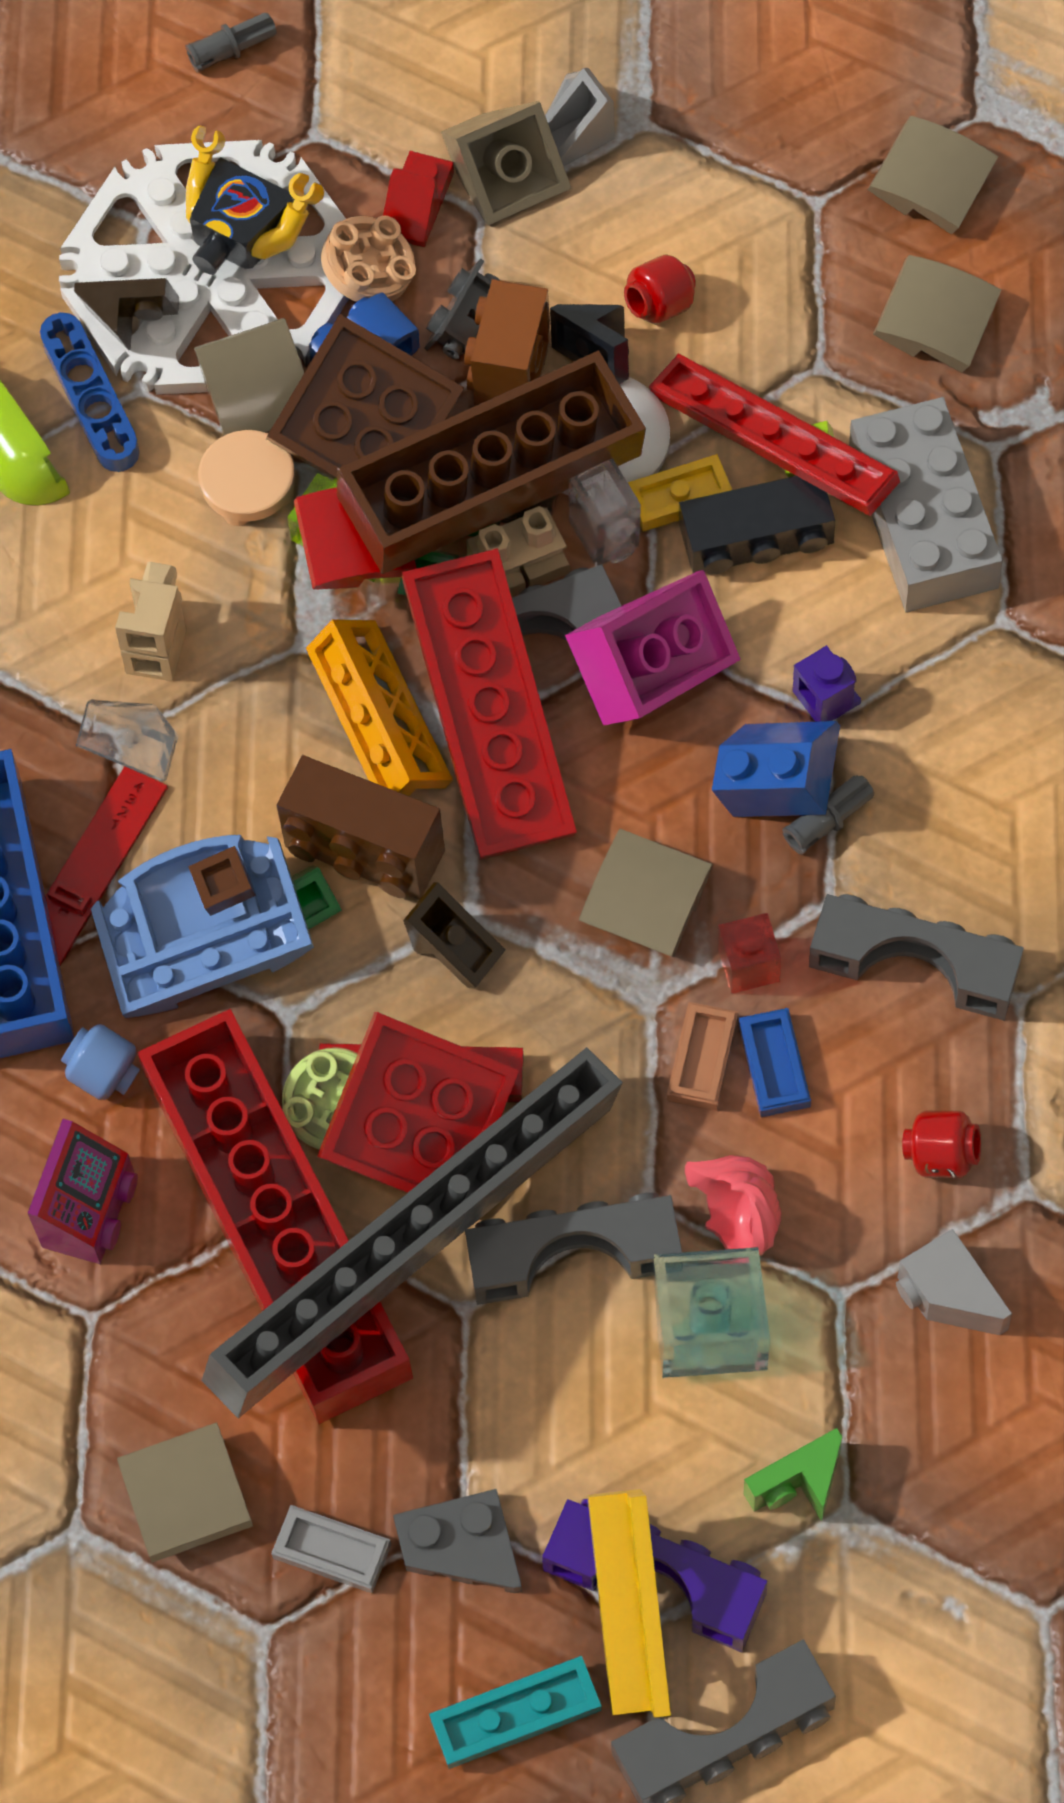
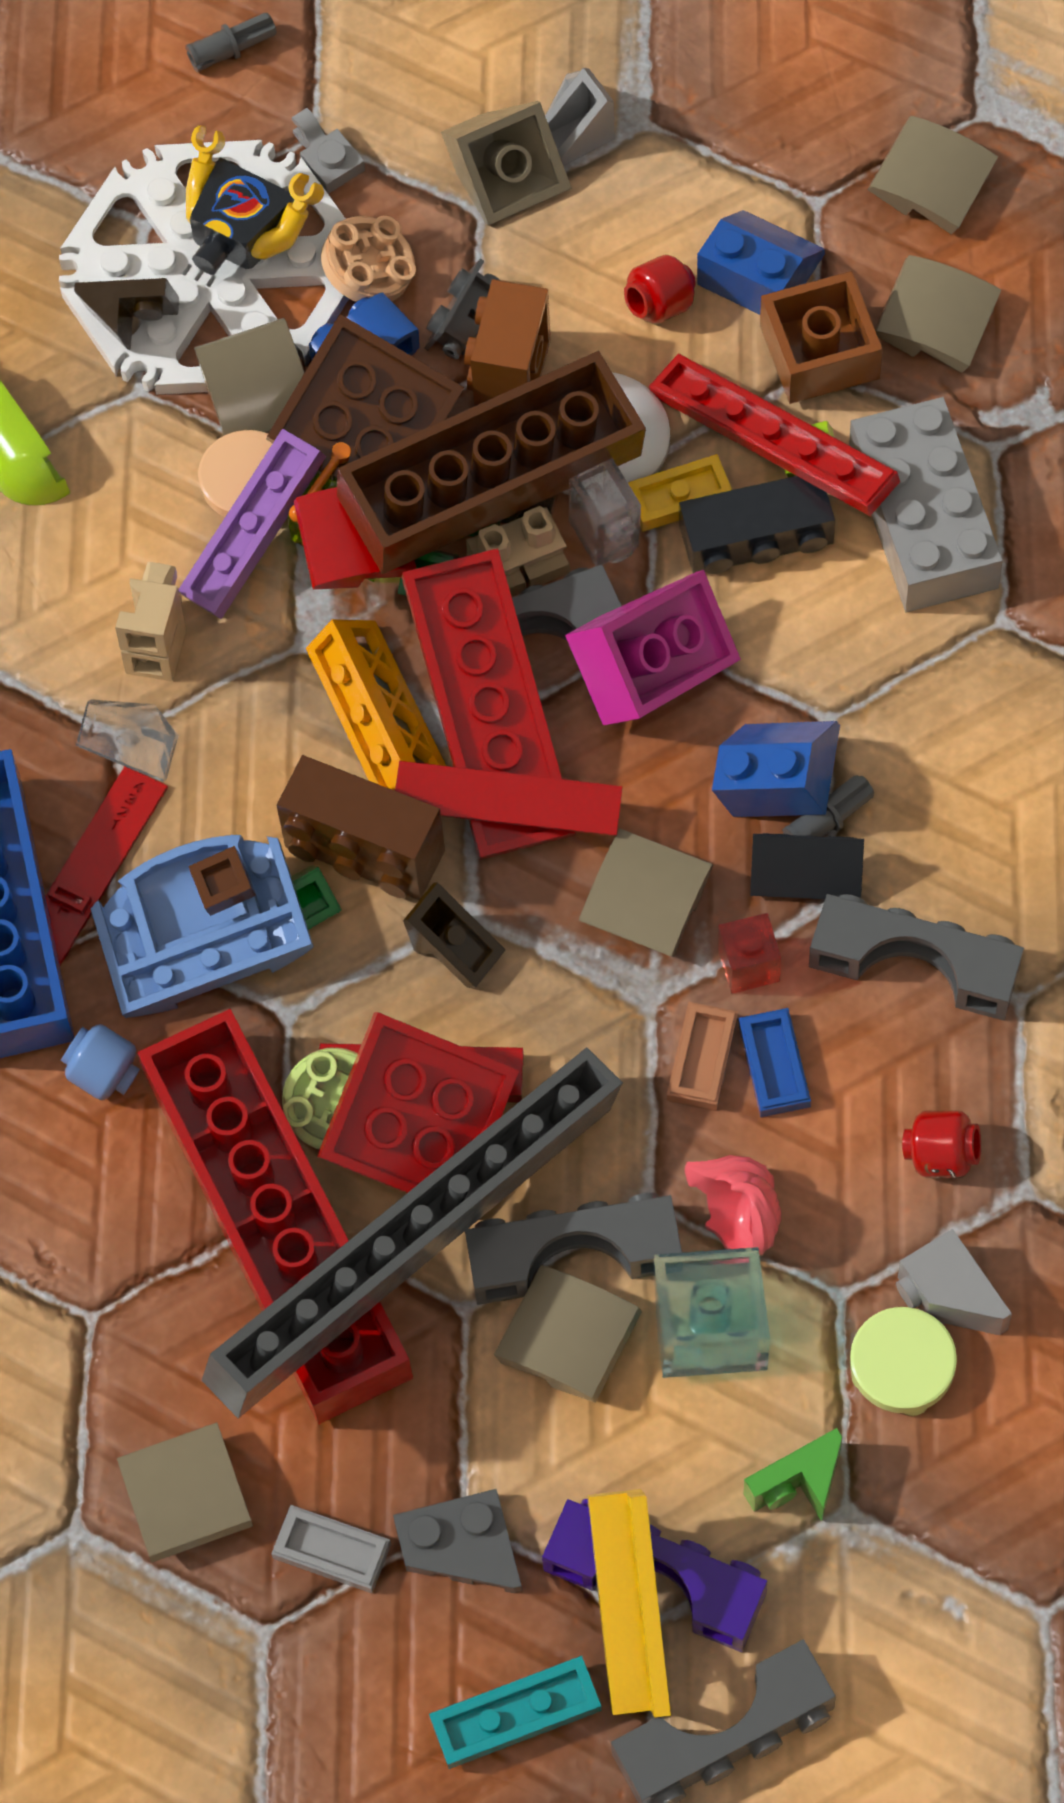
(81, 1194): slope -> none
(87, 392): blue beam -> none
(251, 523): none -> medium lavender plate
(327, 156): none -> light grey plate
(340, 454): none -> orange hinge
(417, 195): red slope -> none
(513, 798): none -> red piece
(568, 1333): none -> dark tan slope
(586, 328): black slope -> none
(754, 258): none -> blue slope
(806, 866): none -> black piece
(820, 337): none -> dark orange brick
(825, 685): dark purple brick -> none
(903, 1360): none -> yellowish green tile

